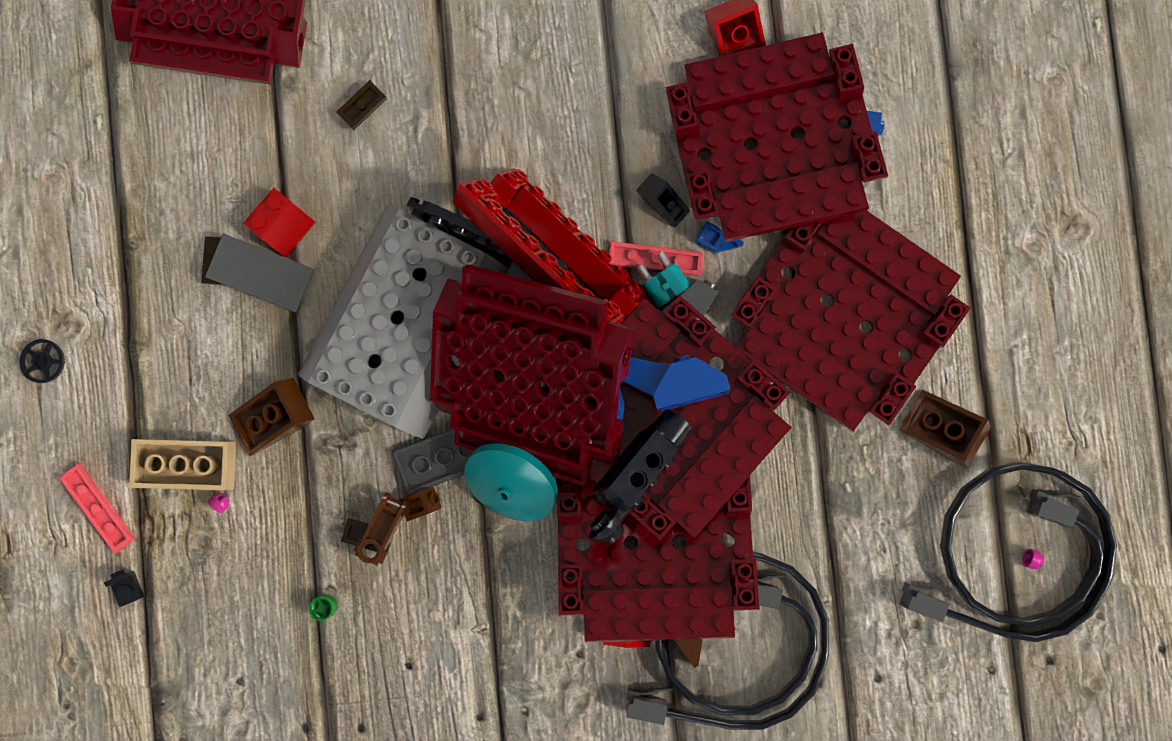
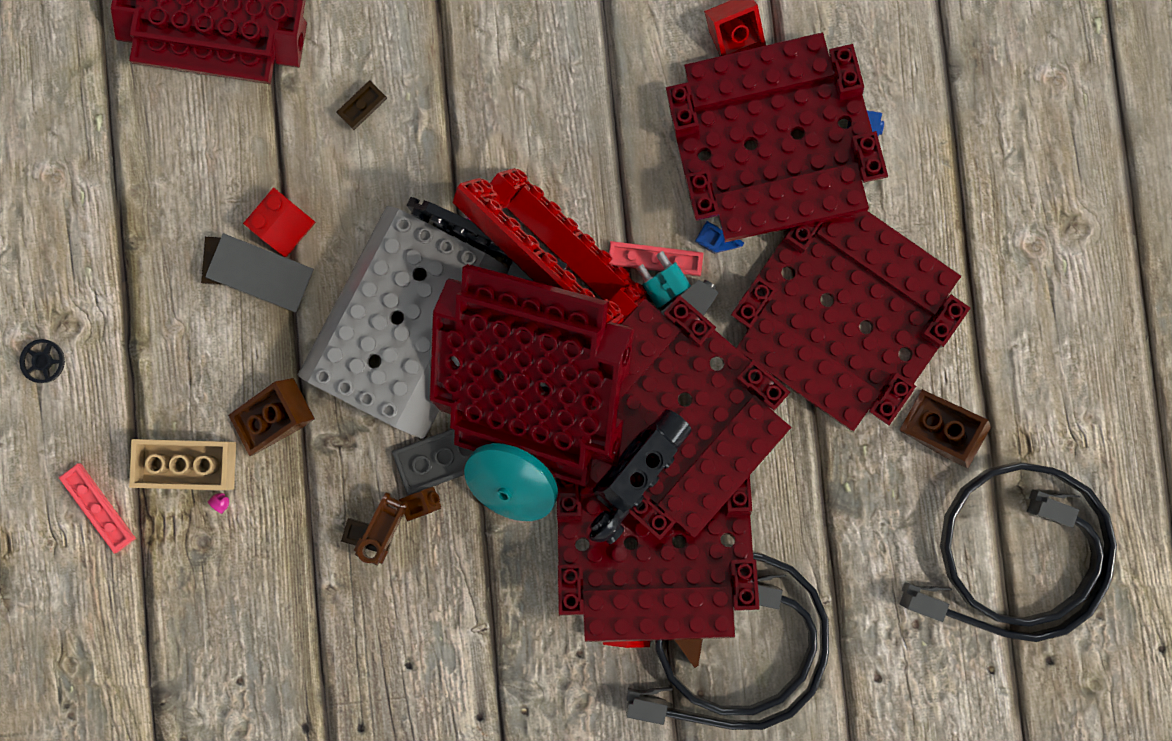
(125, 587): black bracket -> none
(318, 608): green wheel -> none
(663, 199): black slope -> none
(674, 384): blue slope -> none
(1032, 559): dark pink hinge -> none

